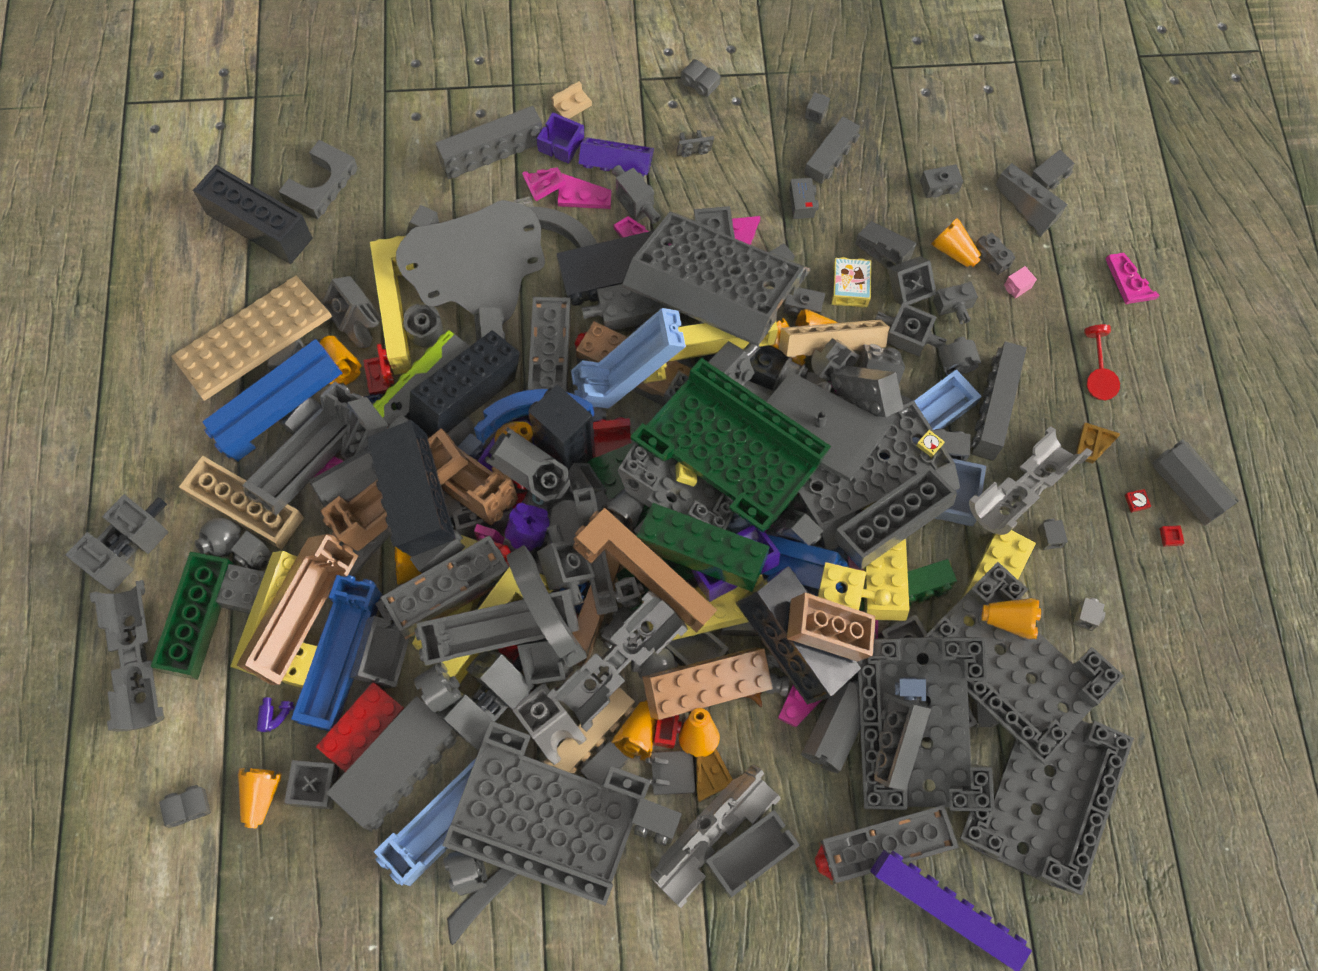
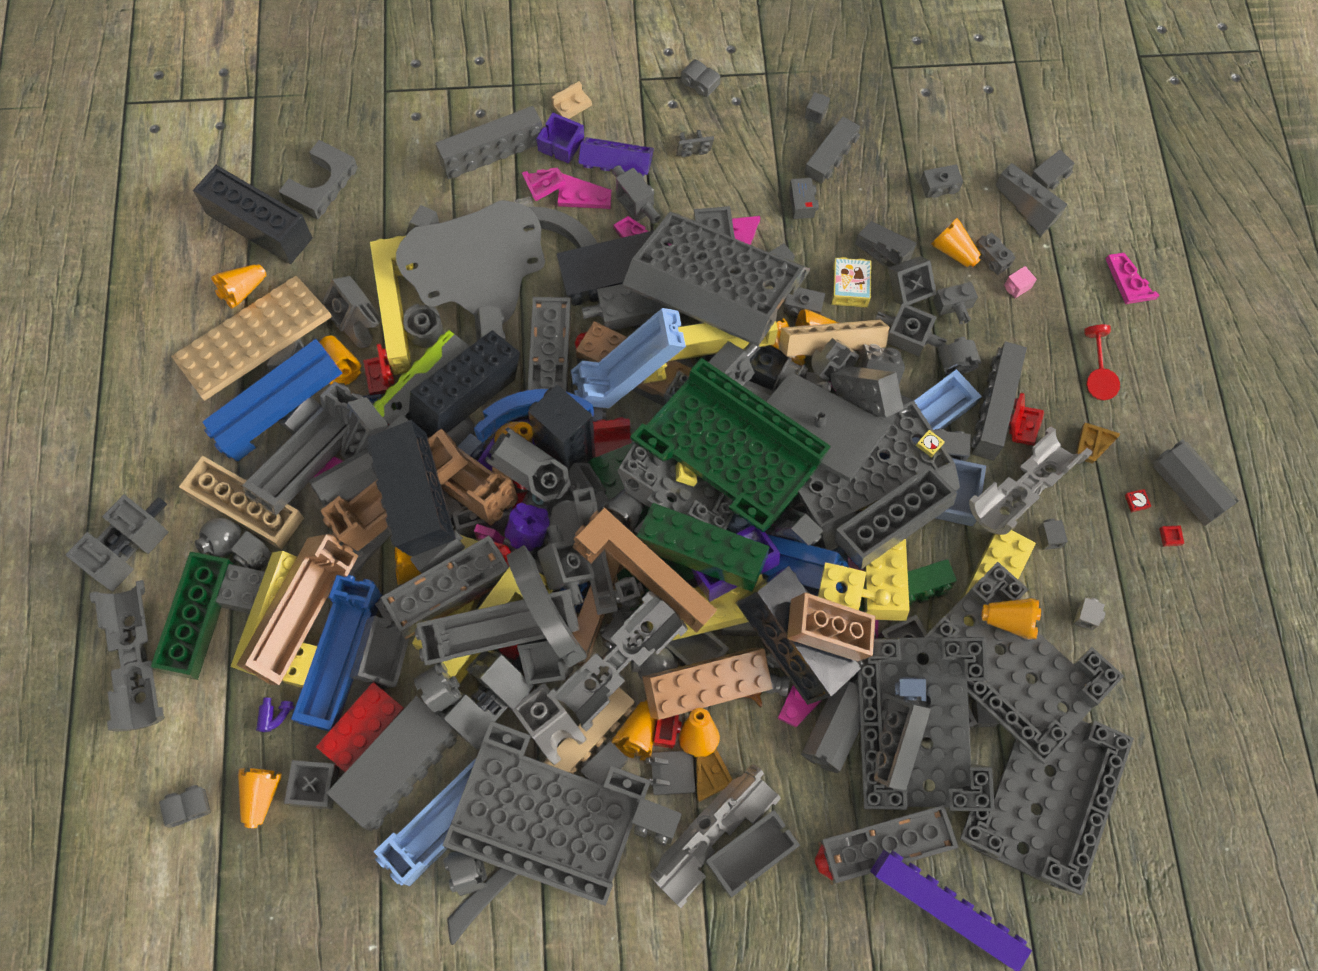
(238, 283): none -> light orange cone
(1025, 422): none -> red bracket

